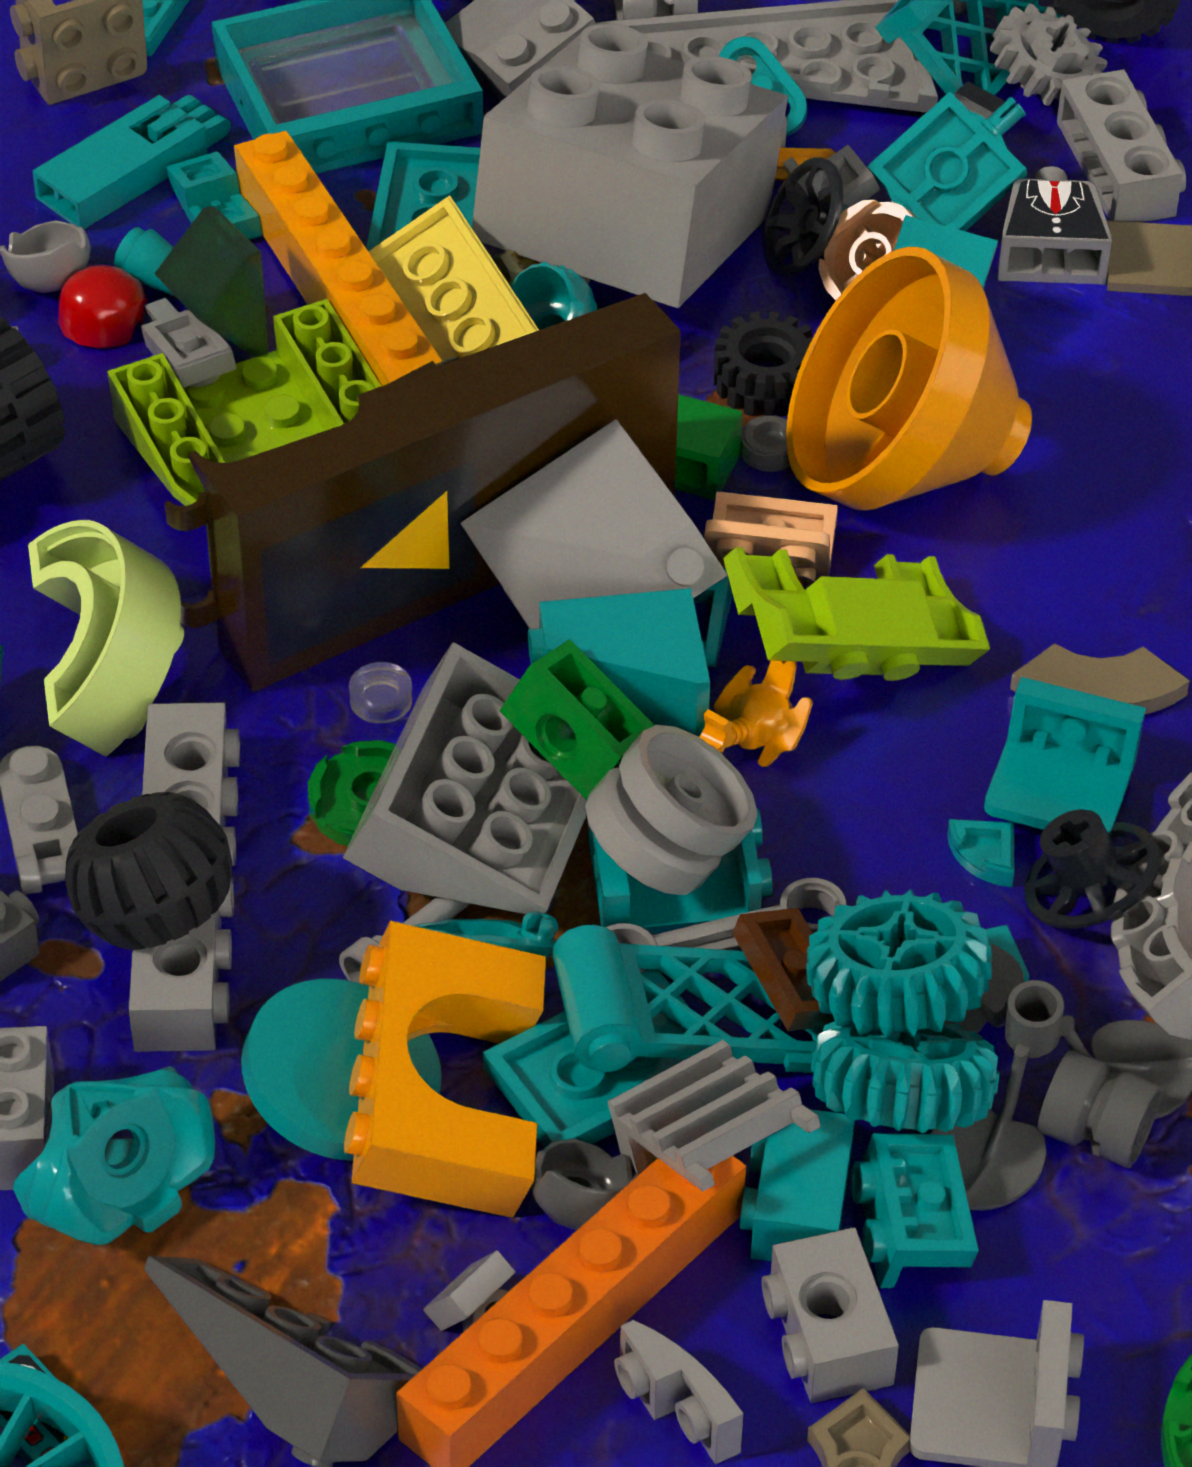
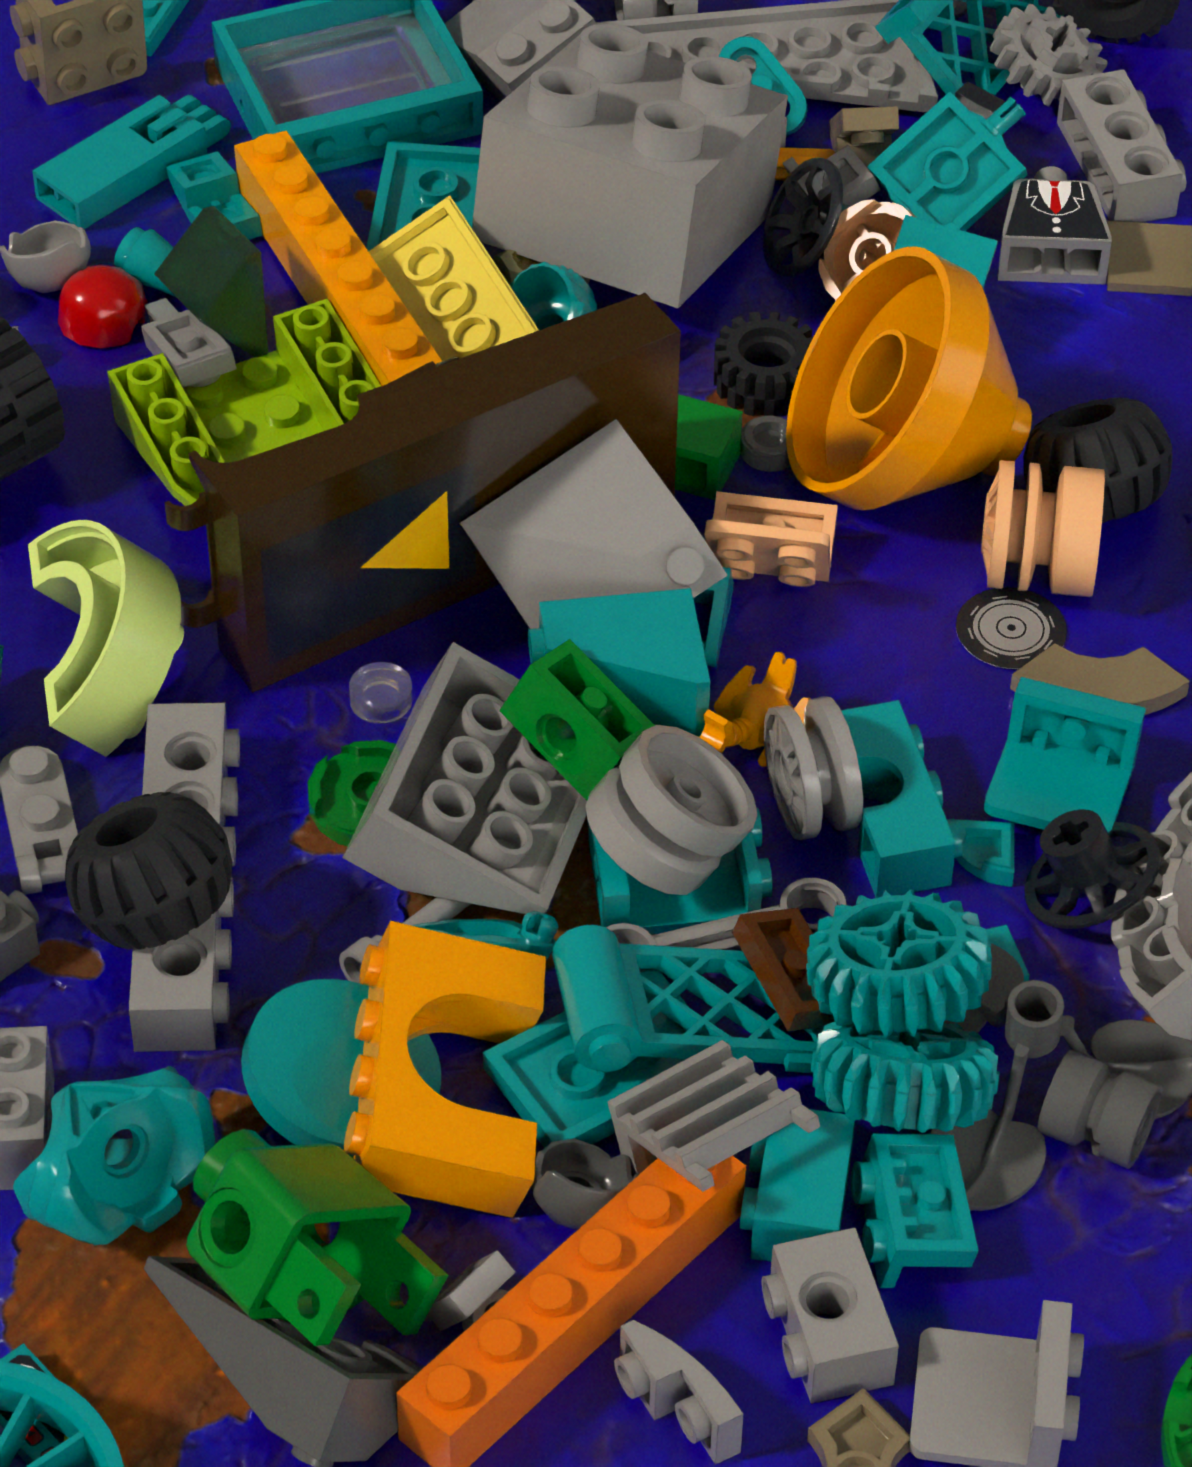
(264, 1246): none -> green piece
(813, 768): none -> light grey wheel
(856, 623): lime bracket -> none
(864, 130): none -> dark tan slope
(908, 837): none -> teal arch
(1009, 626): none -> sticker
(1044, 528): none -> light nougat wheel
(1111, 436): none -> black wheel

